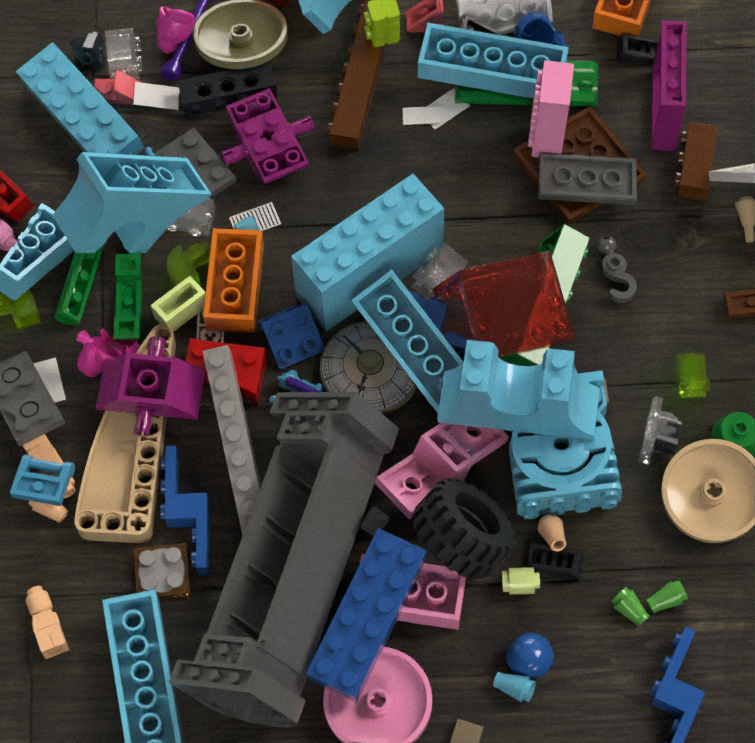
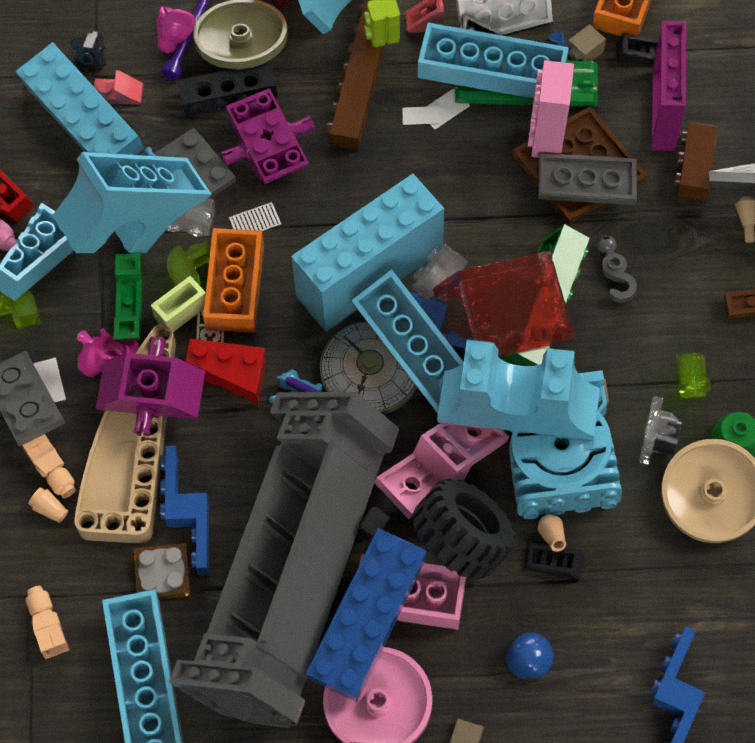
(38, 486): dark azure plate -> none
(77, 287): green brick -> none
(122, 52): clear brick -> none
(156, 96): white sticker -> none
(233, 430): light grey brick -> none
(247, 224): medium azure hose -> none
(292, 335): blue bracket -> none
(516, 686): medium azure cone -> none
(520, 581): yellowish green brick -> none
(535, 27): blue hair -> none
(586, 45): none -> dark tan brick
(629, 605): bright green cone -> none
(667, 597): bright green cone -> none

